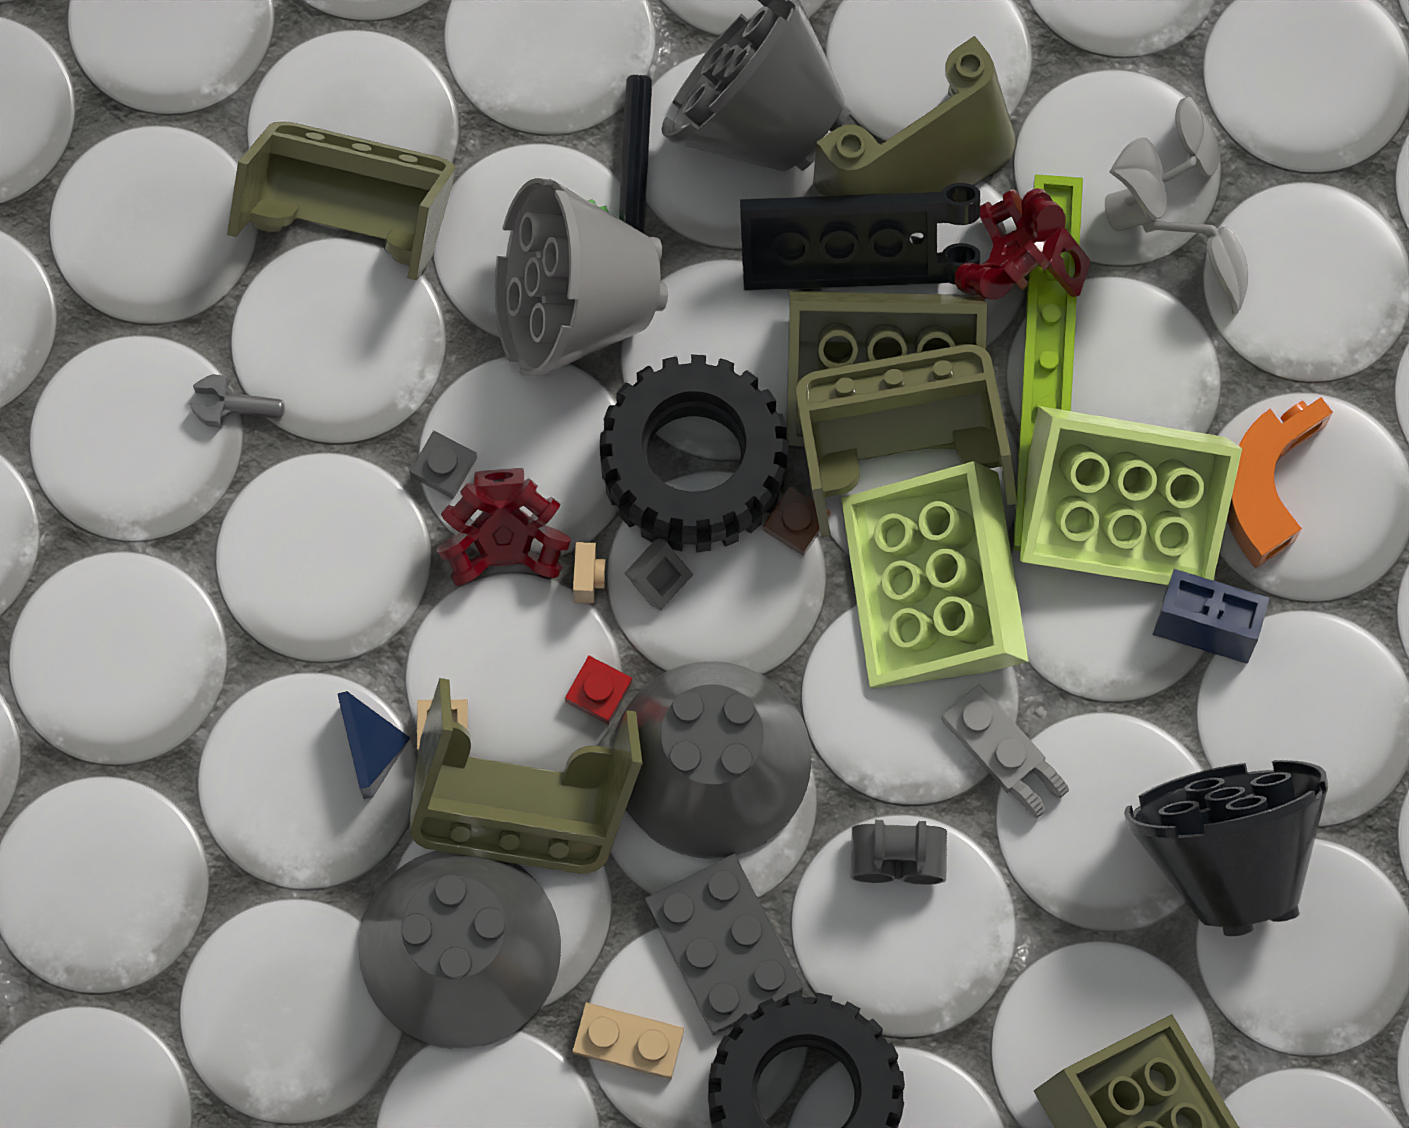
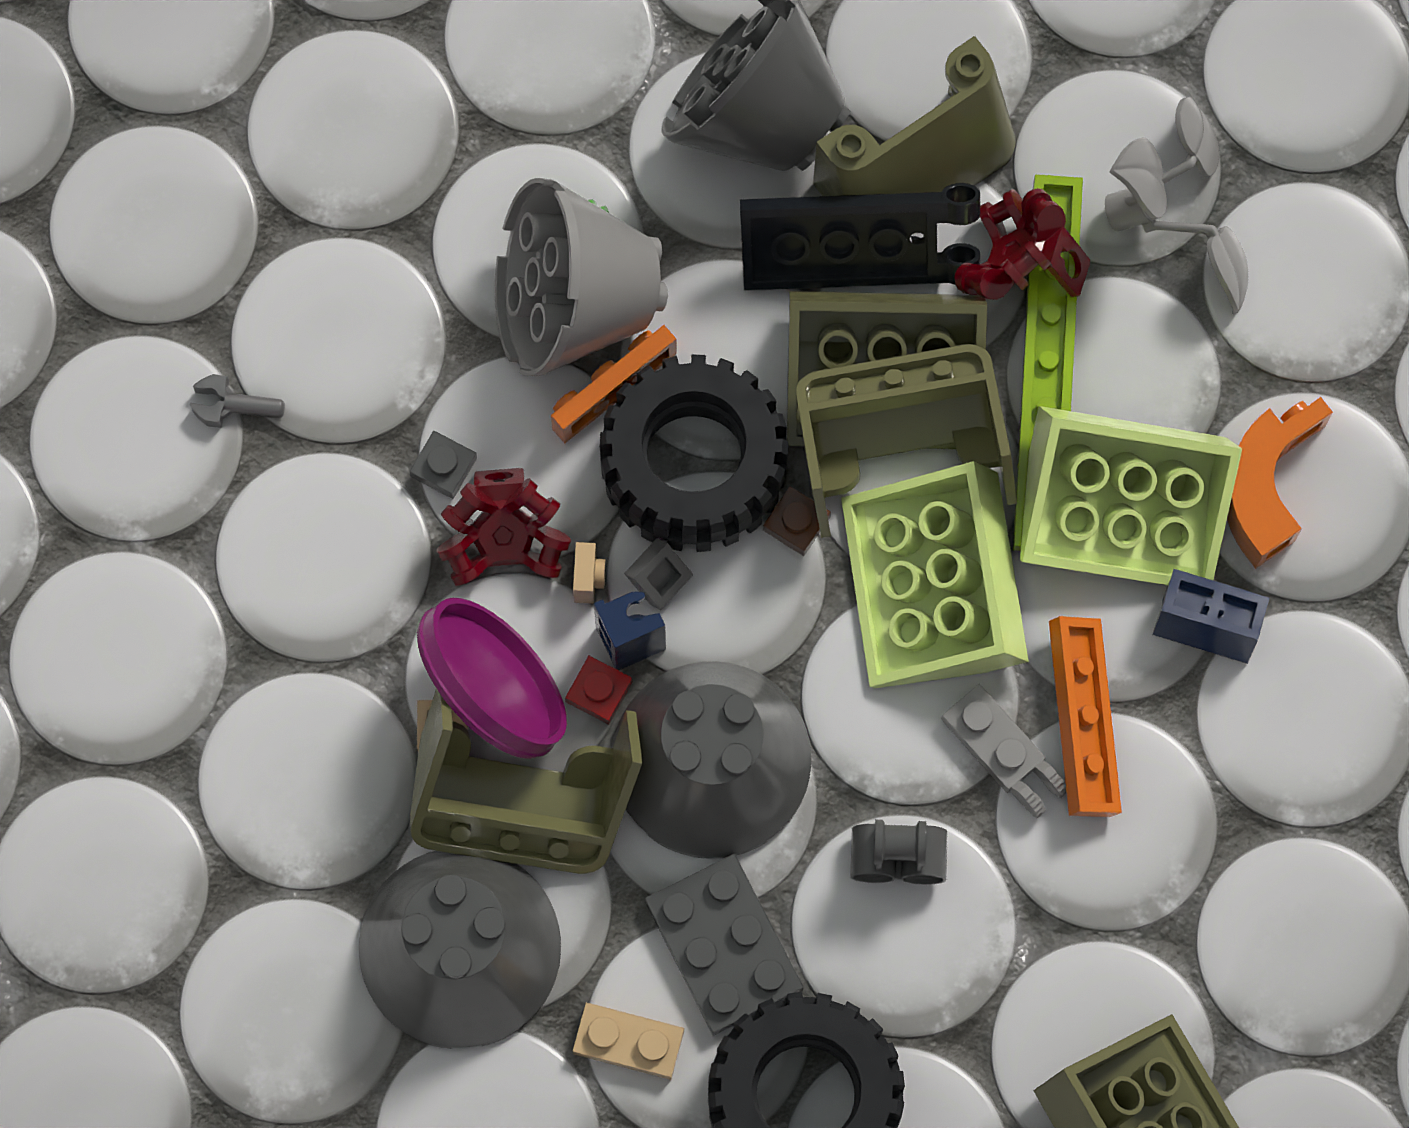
(343, 185): olive windscreen -> none
(372, 742): dark blue slope -> none
(491, 678): none -> magenta brick
(579, 409): none -> orange plate
(628, 637): none -> dark blue hinge
(635, 151): black axle -> none
(1085, 717): none -> orange plate
(1235, 839): black cone -> none

